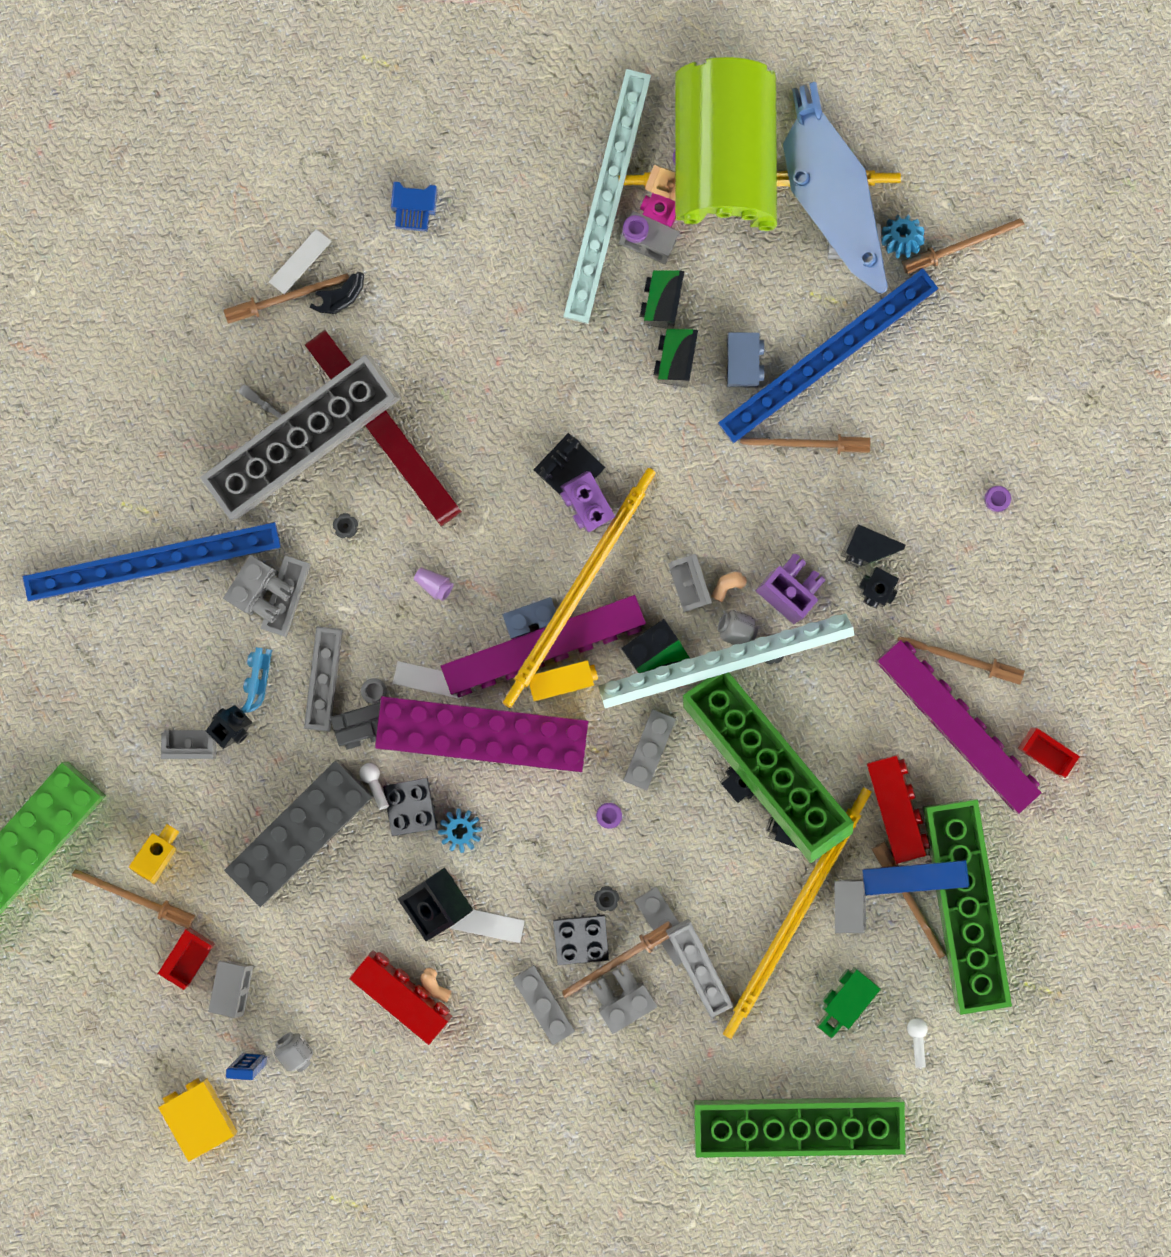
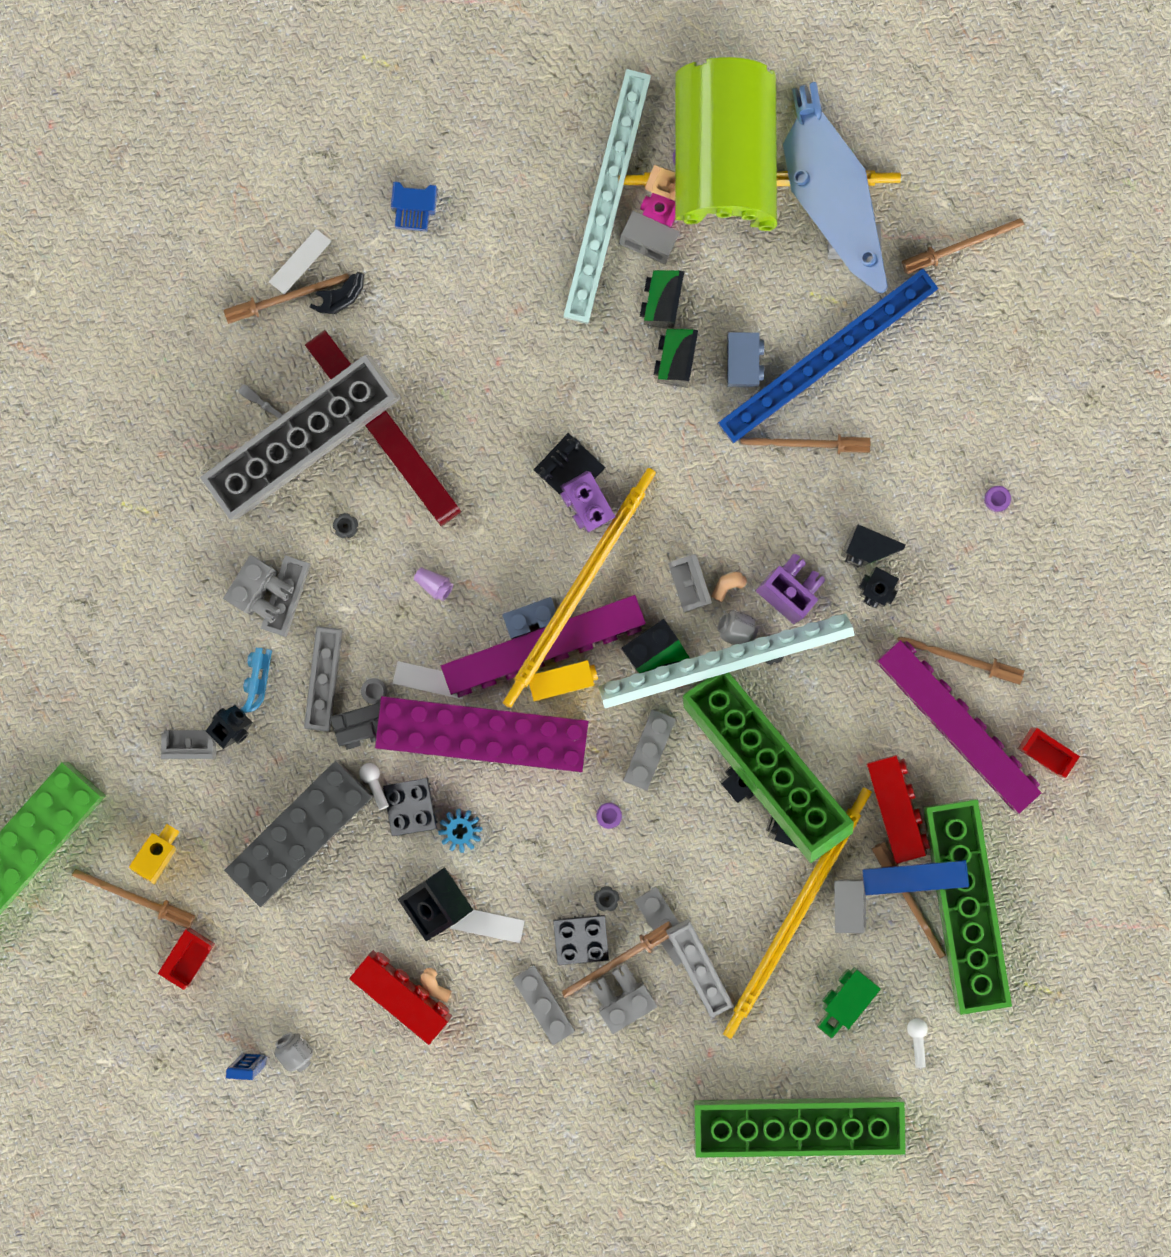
(151, 562): blue plate -> none
(197, 1118): yellow brick -> none
(230, 988): light grey hinge -> none
(635, 229): medium lavender tile -> none
(902, 245): dark azure gear -> none

